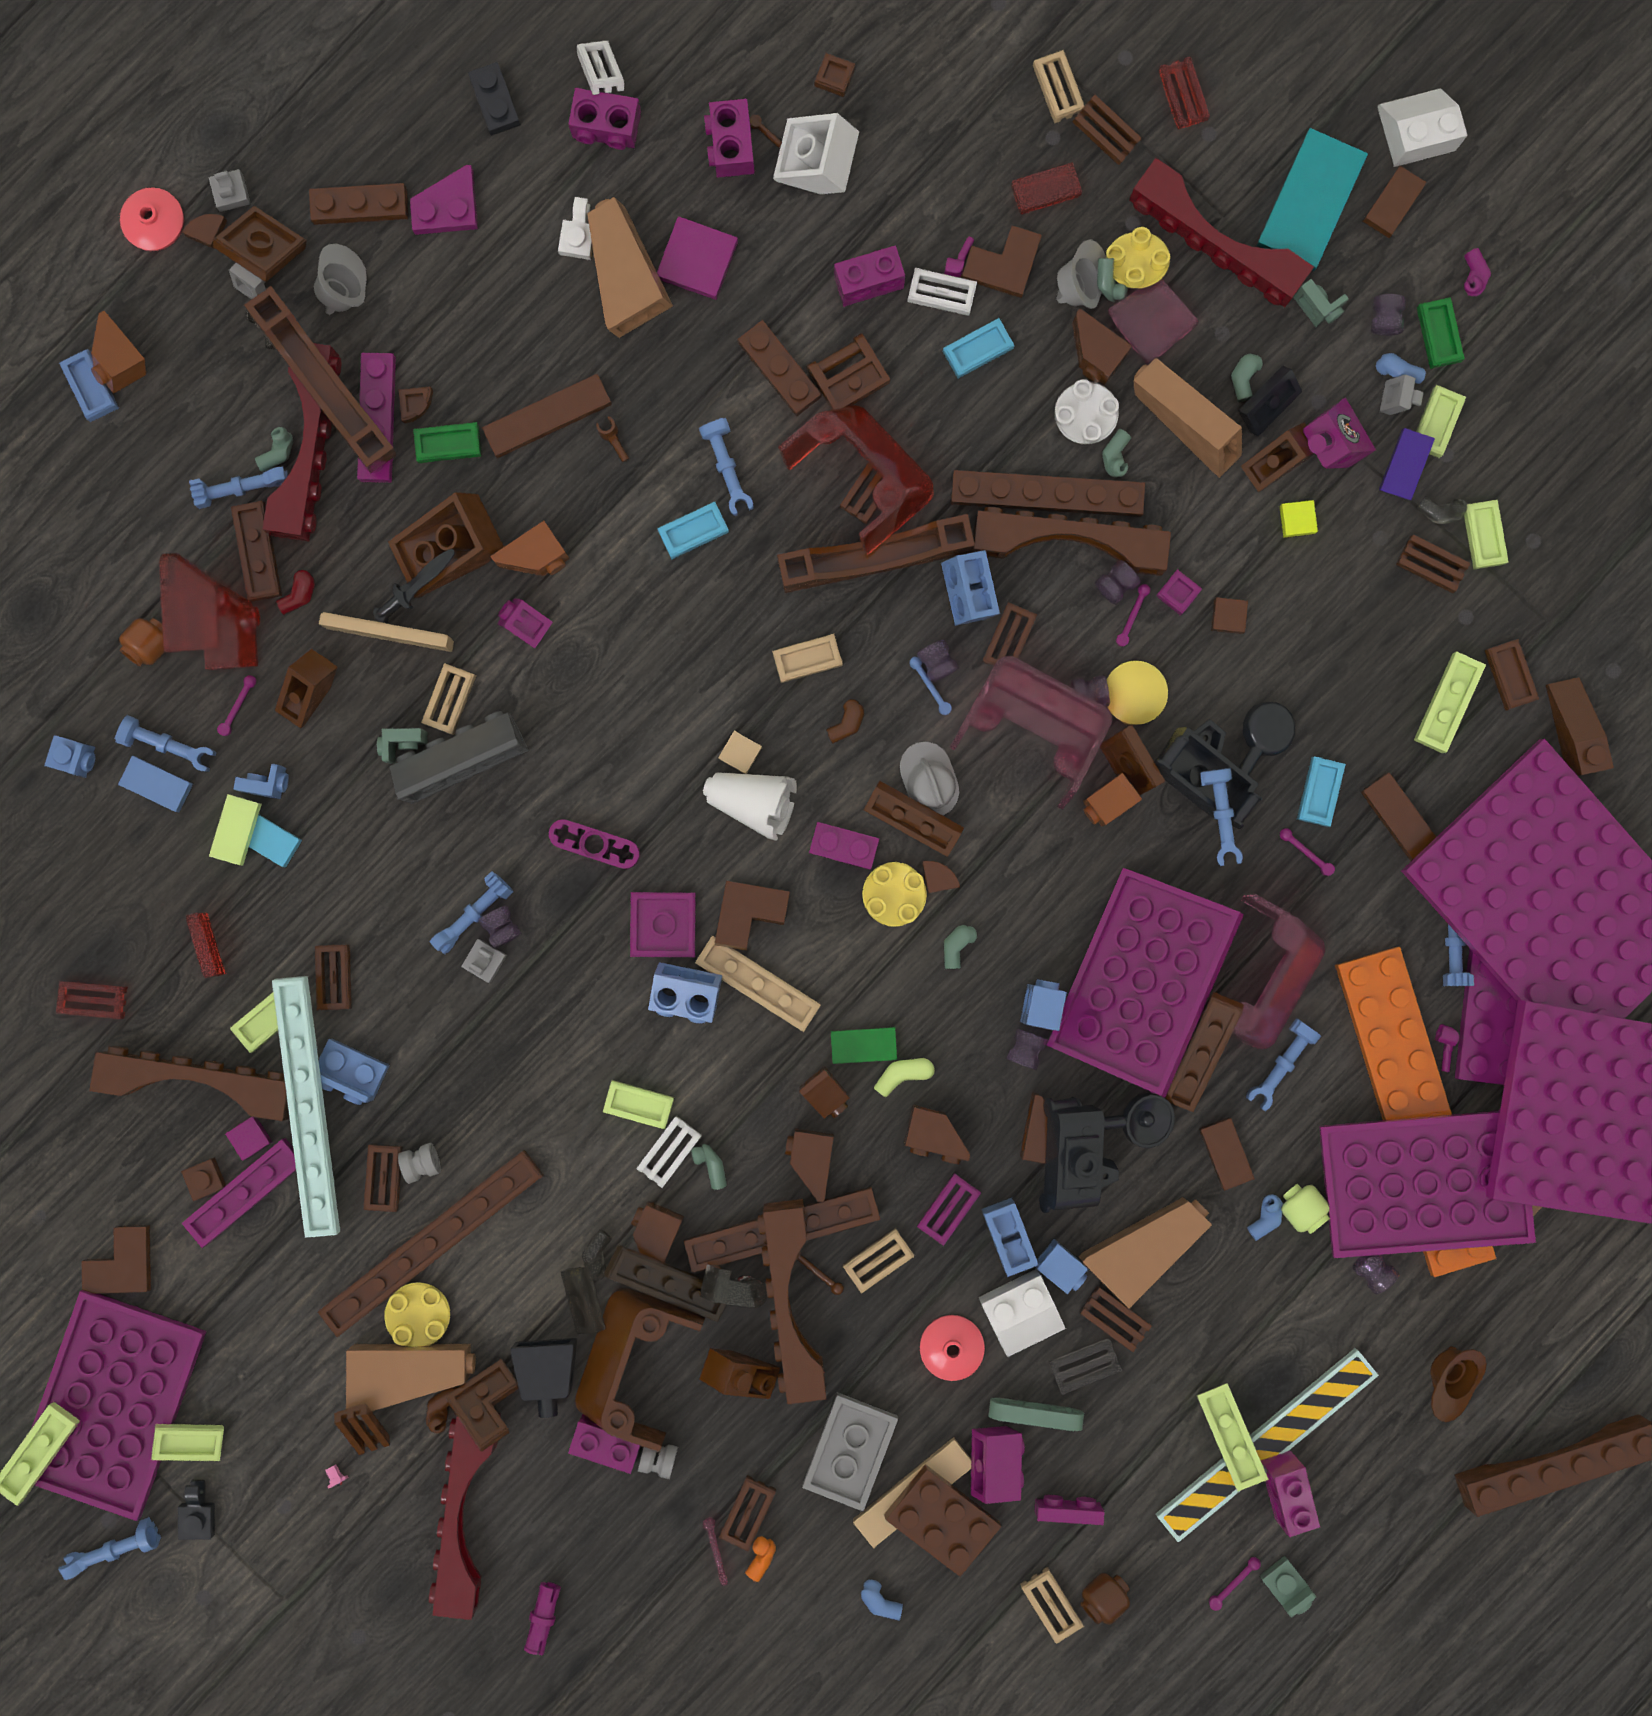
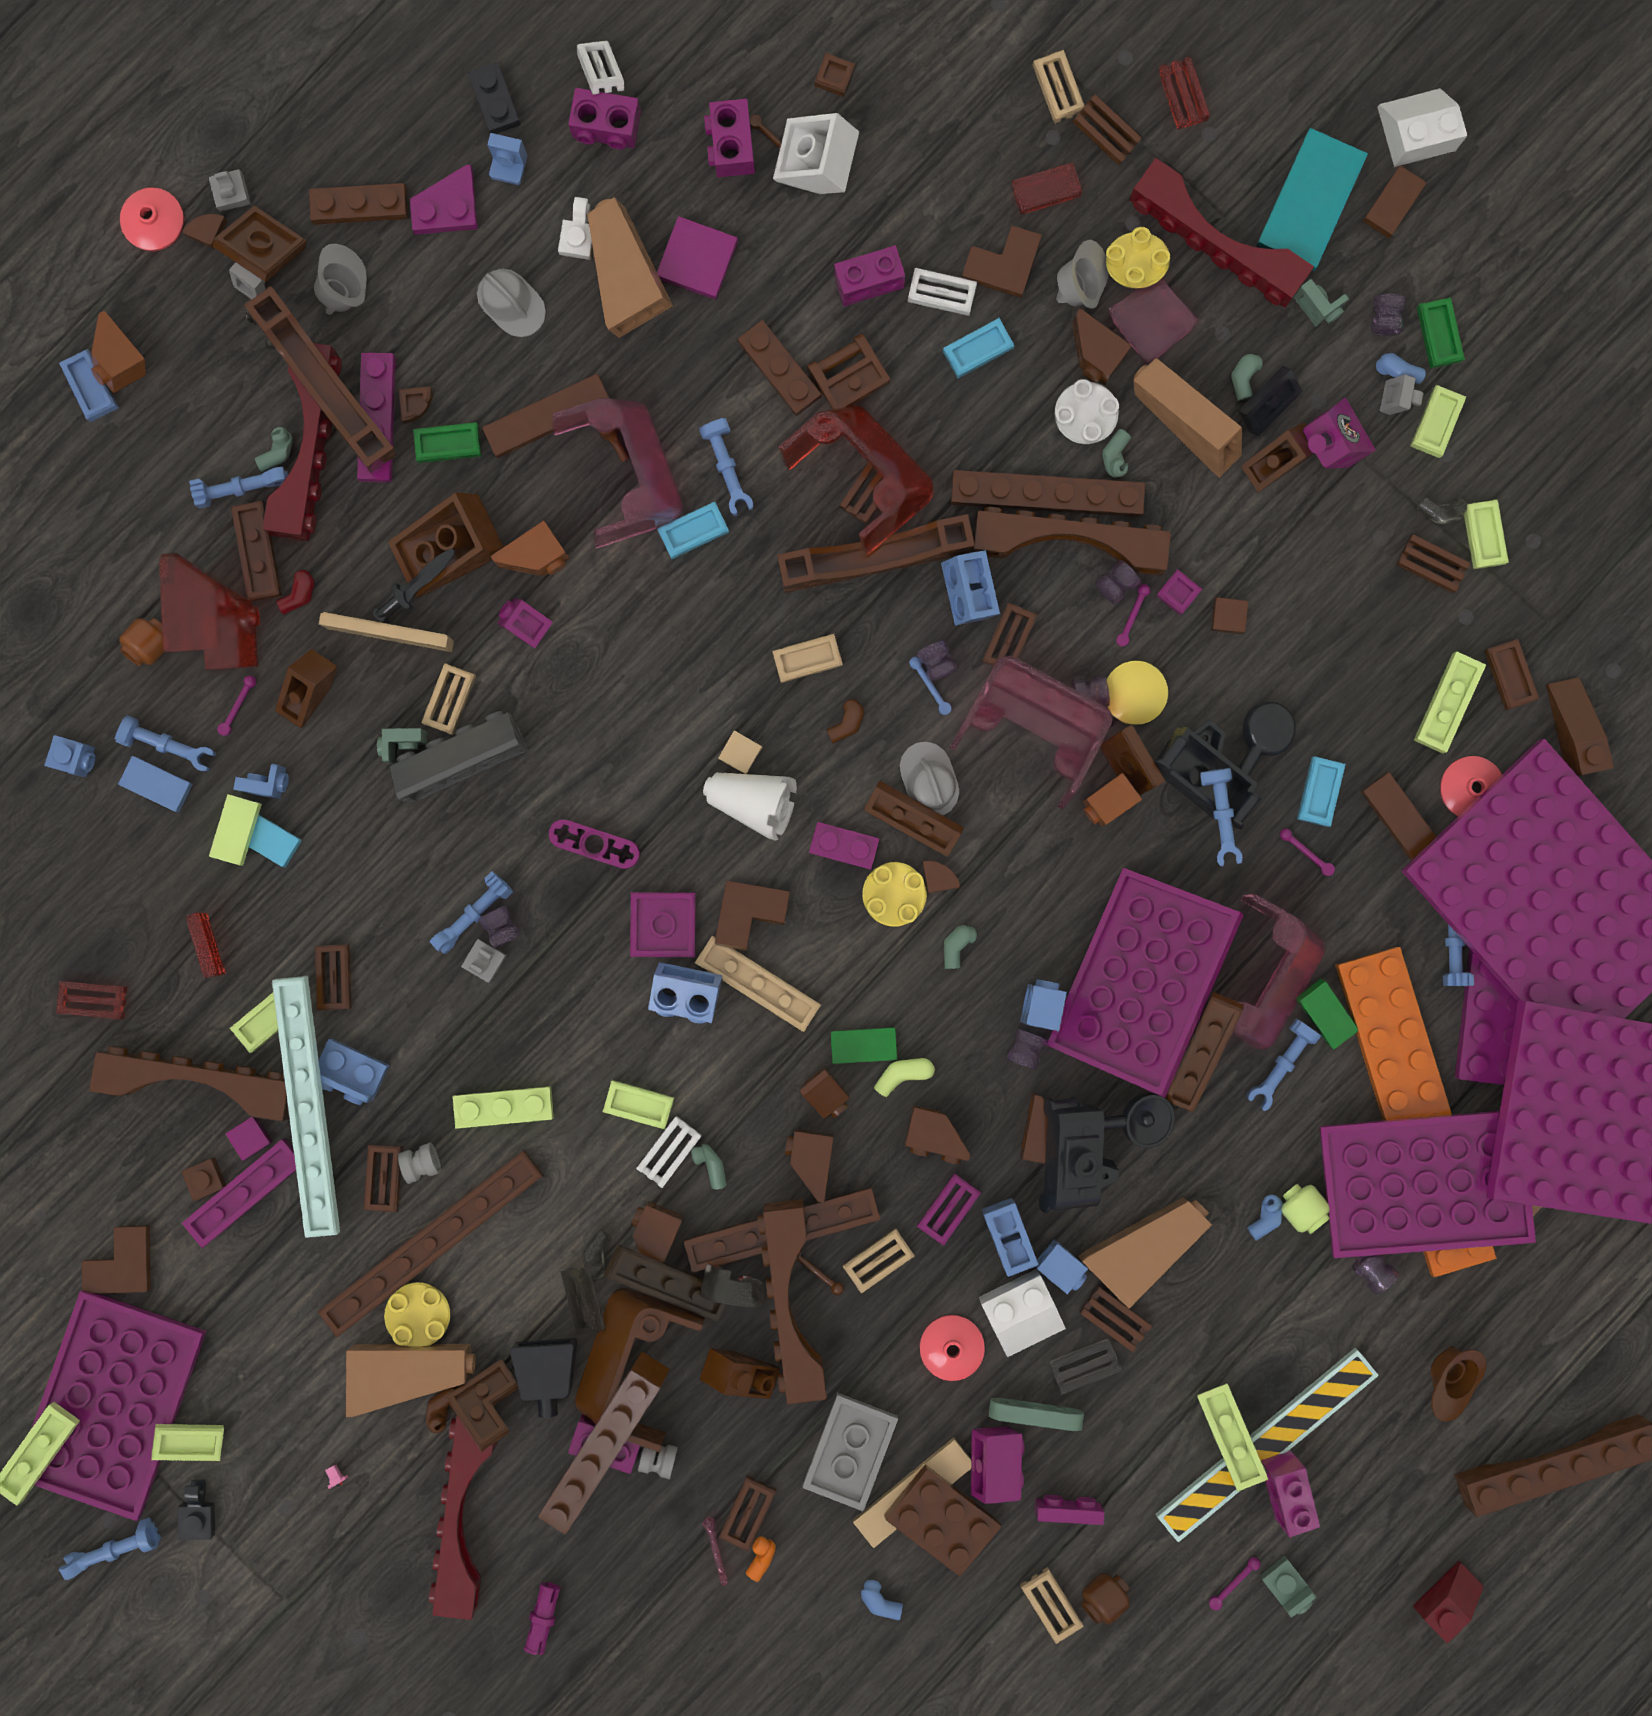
(356, 1431): reddish brown tile -> none
(503, 1107): none -> yellowish green plate
(508, 159): none -> medium blue bracket
(511, 302): none -> light grey piece
(604, 1442): none -> reddish brown arch
(657, 498): none -> clear pink windscreen
(954, 267): magenta hand -> none
(1106, 282): sand green arm -> none
(1226, 1153): reddish brown tile -> none
(1298, 518): neon yellow tile -> none
(1327, 1014): none -> green tile
(1406, 464): dark purple tile -> none
(1450, 1038): magenta hand -> none
(1450, 1602): none -> dark red slope
(1458, 780): none -> coral dish
(1479, 274): magenta arm -> none

